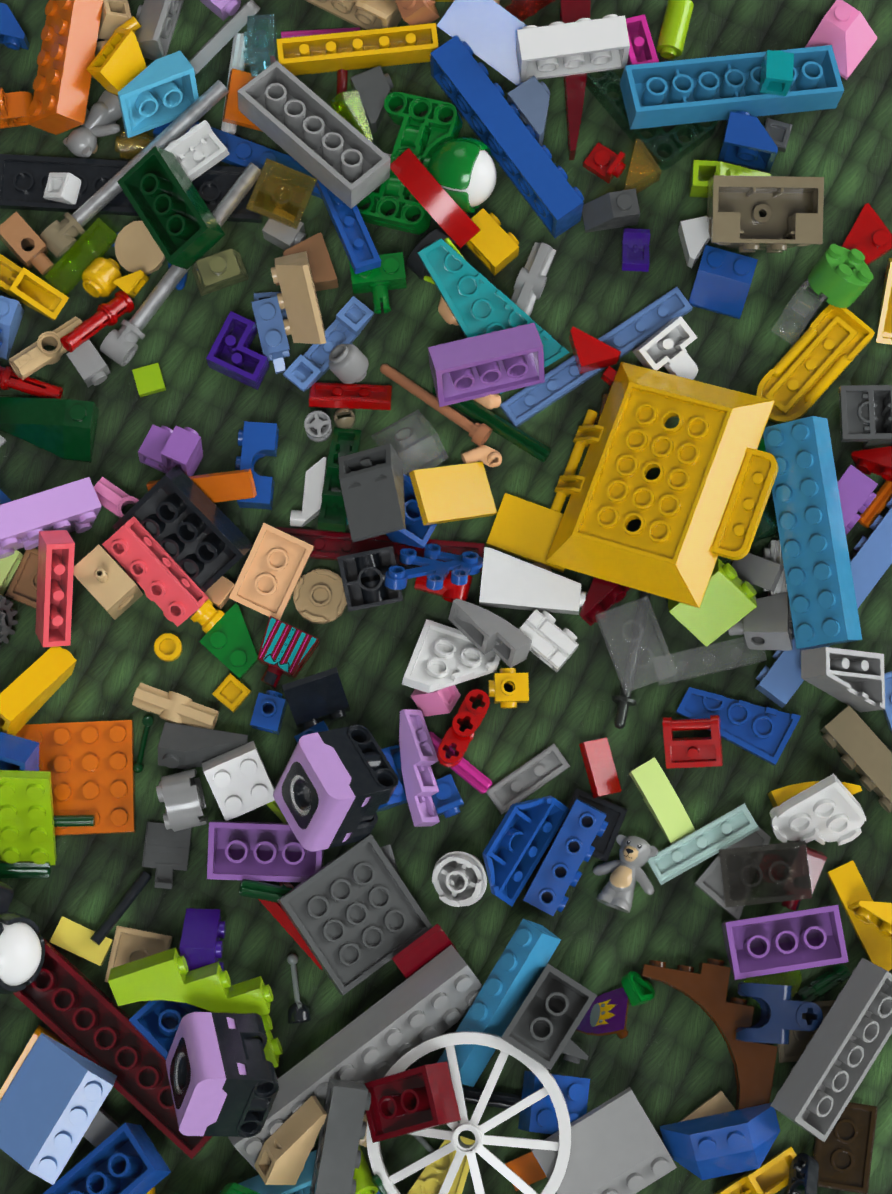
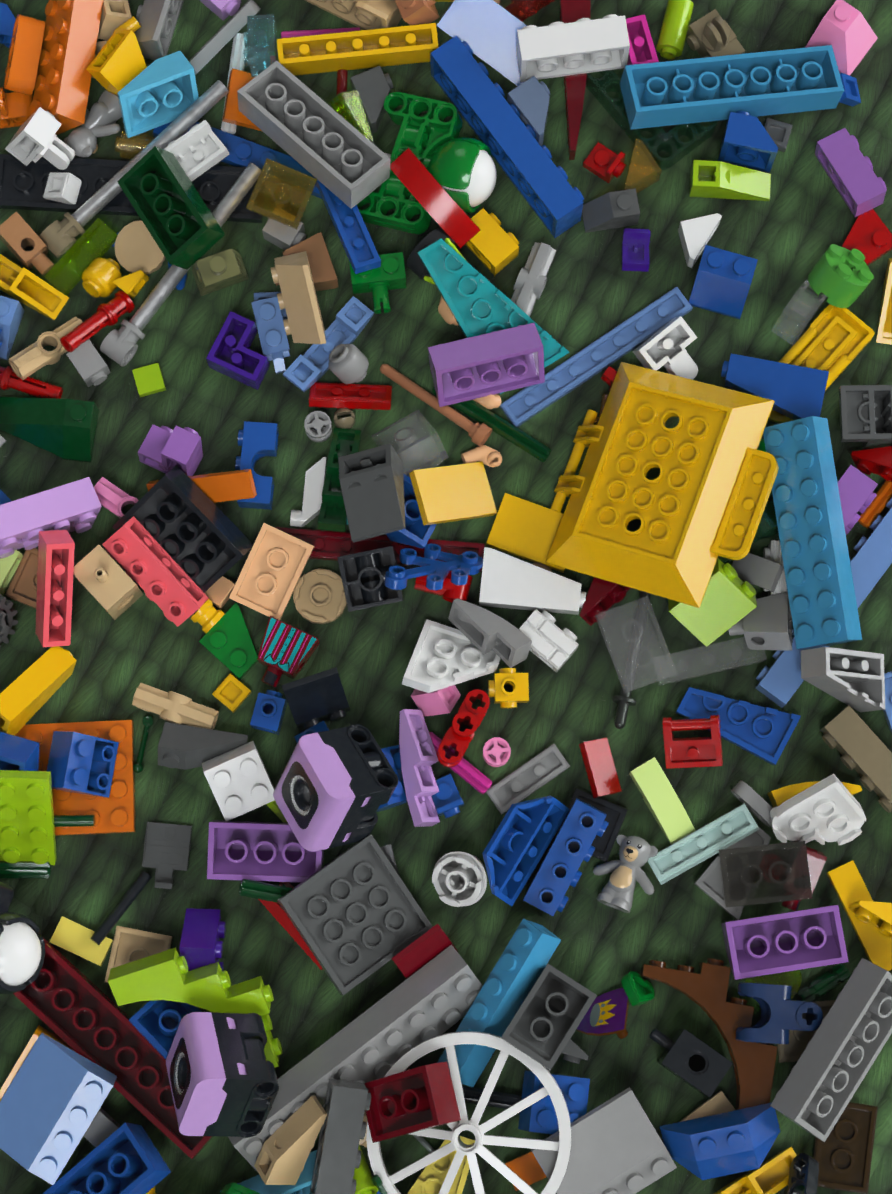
(24, 54): none -> orange piece
(38, 139): none -> white brick
(82, 763): none -> blue slope
(168, 647): yellow tile -> none
(182, 800): light grey brick -> none
(298, 1011): hinge -> none
(500, 746): none -> bright pink wheel
(591, 352): red slope -> none
(677, 1054): none -> black piece
(713, 37): none -> dark tan brick
(753, 802): none -> light grey beam
(776, 72): teal brick -> none
(787, 206): dark tan brick -> none
(794, 388): none -> blue slope
(850, 172): none -> medium lavender brick
(851, 92): none -> blue plate

